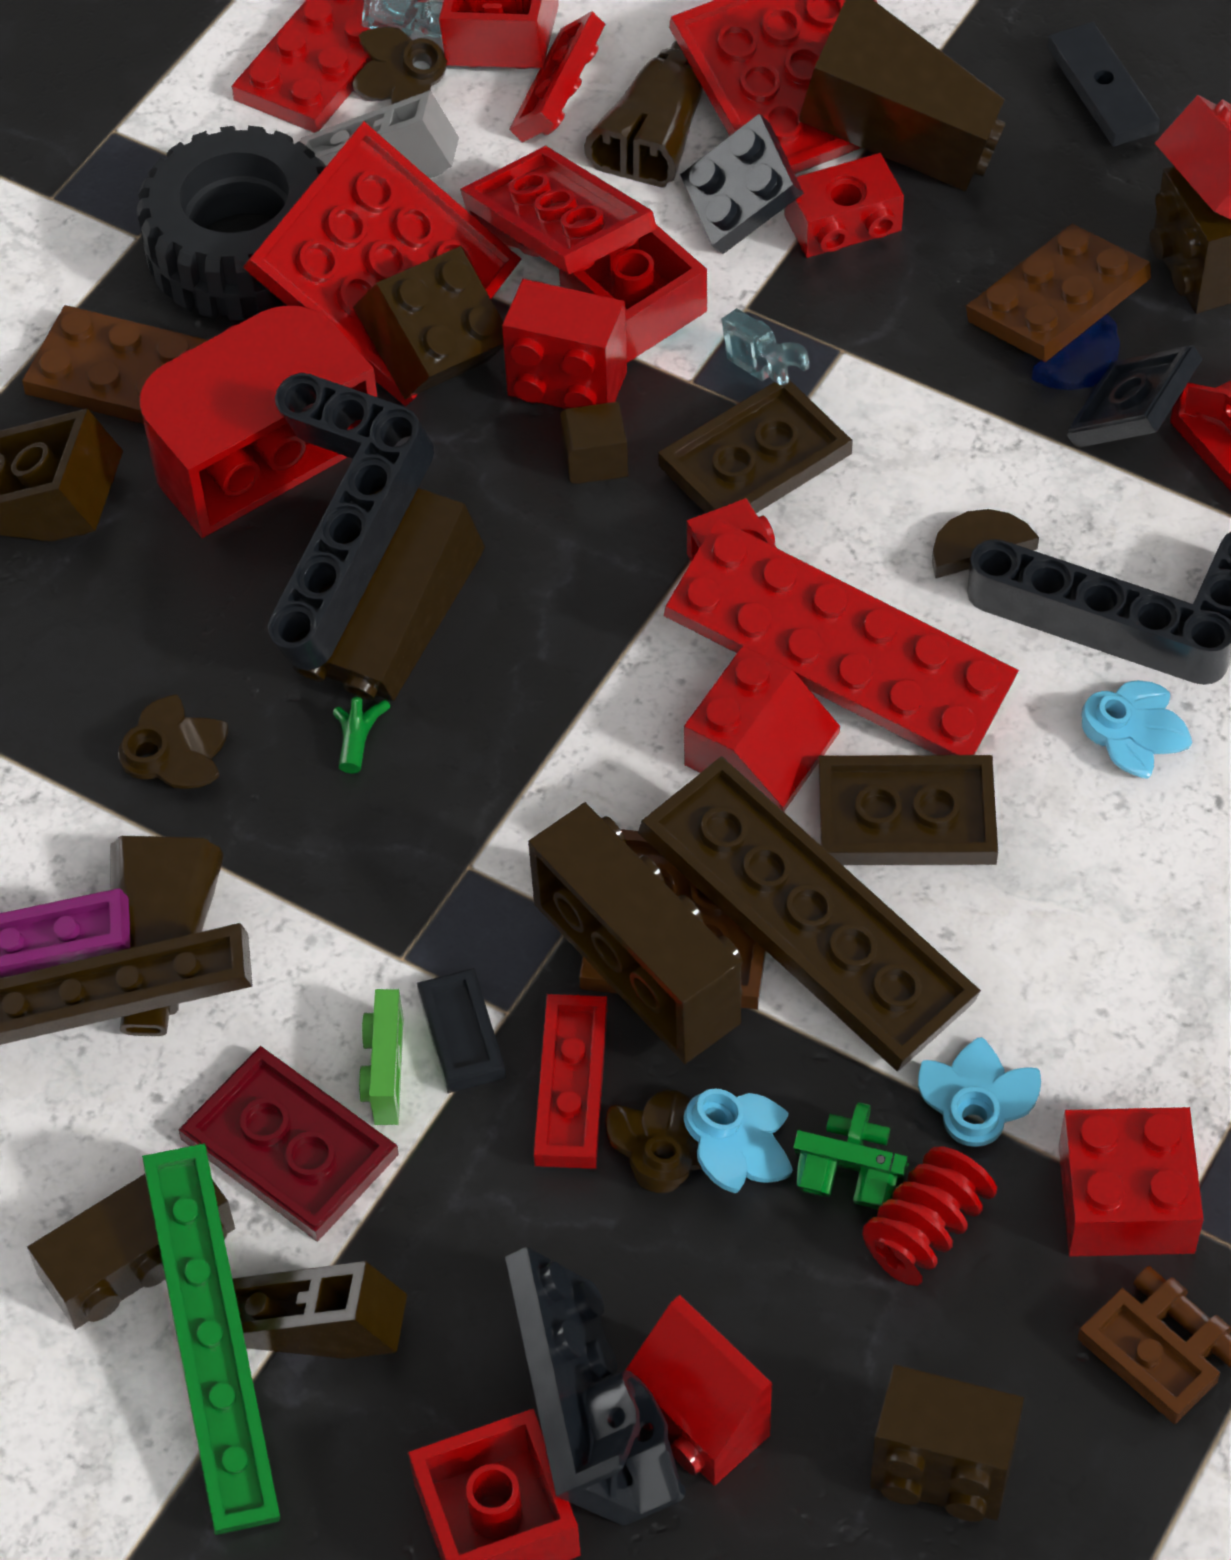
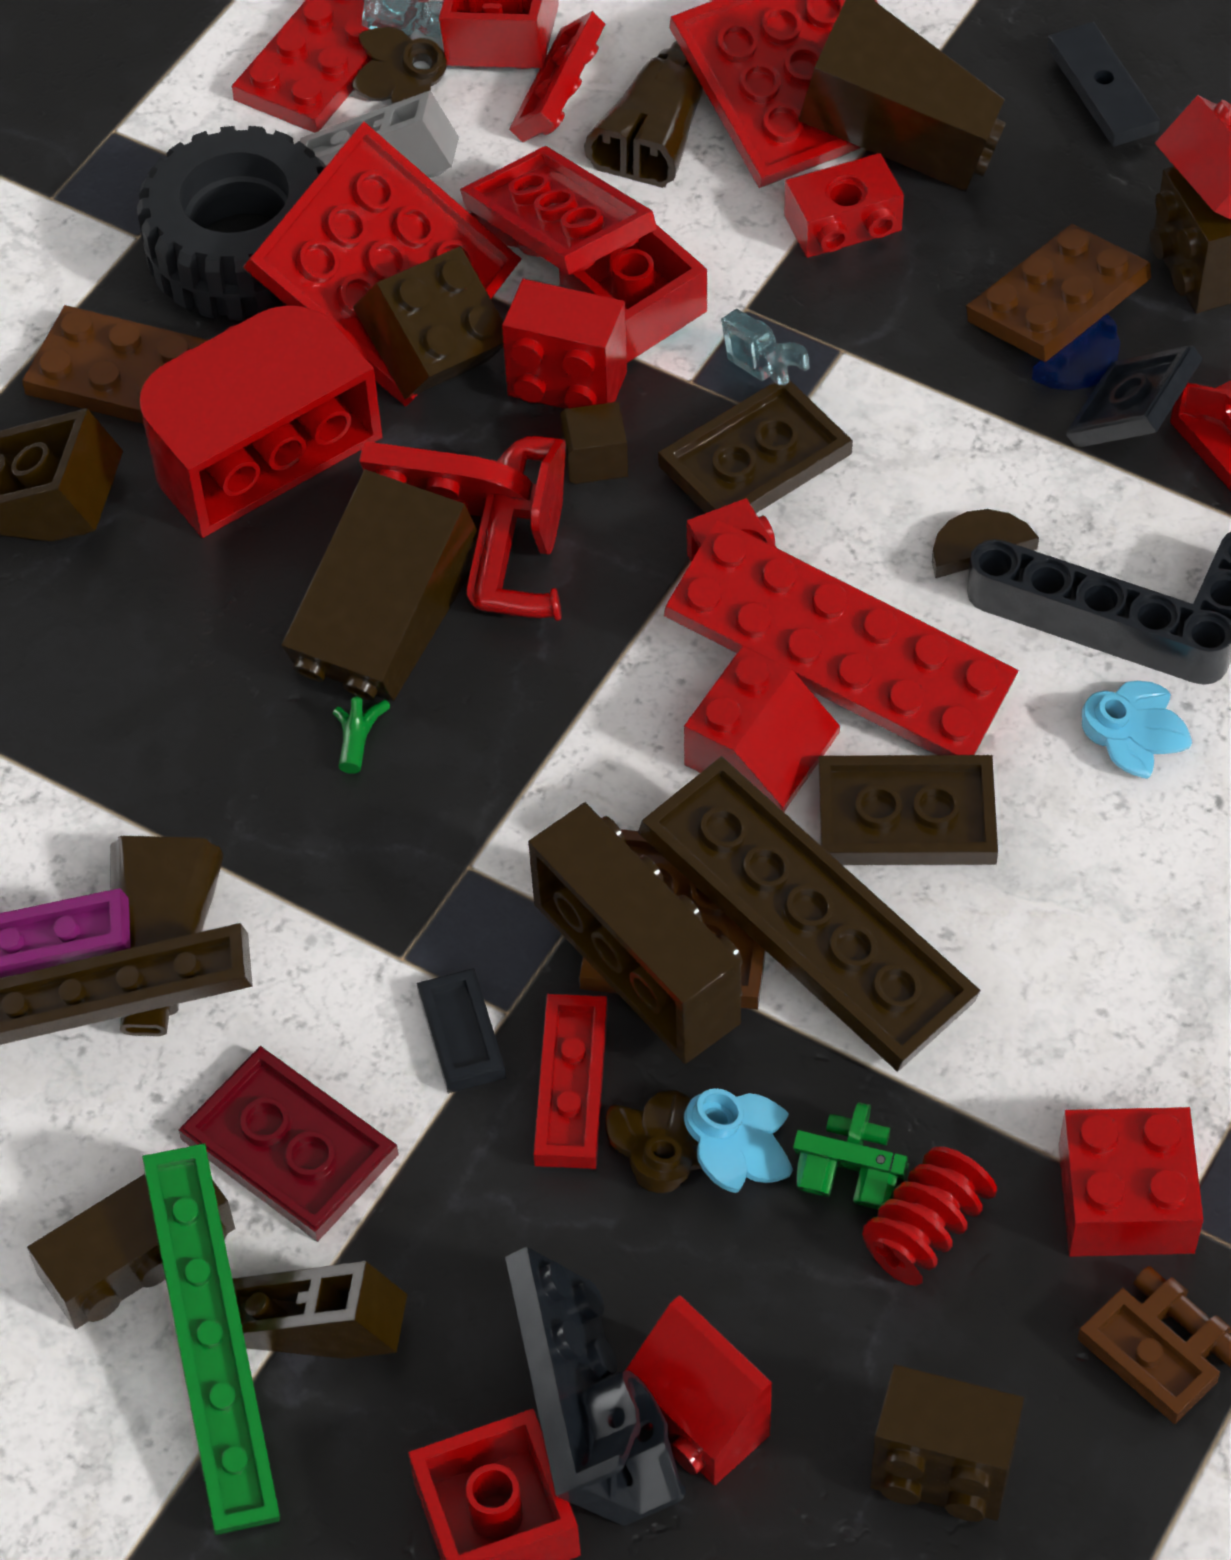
(179, 745): dark brown plate -> none
(350, 510): black beam -> none
(384, 1035): bright green plate -> none
(498, 495): none -> red plate
(741, 184): plate -> none
(981, 1088): medium azure plate -> none

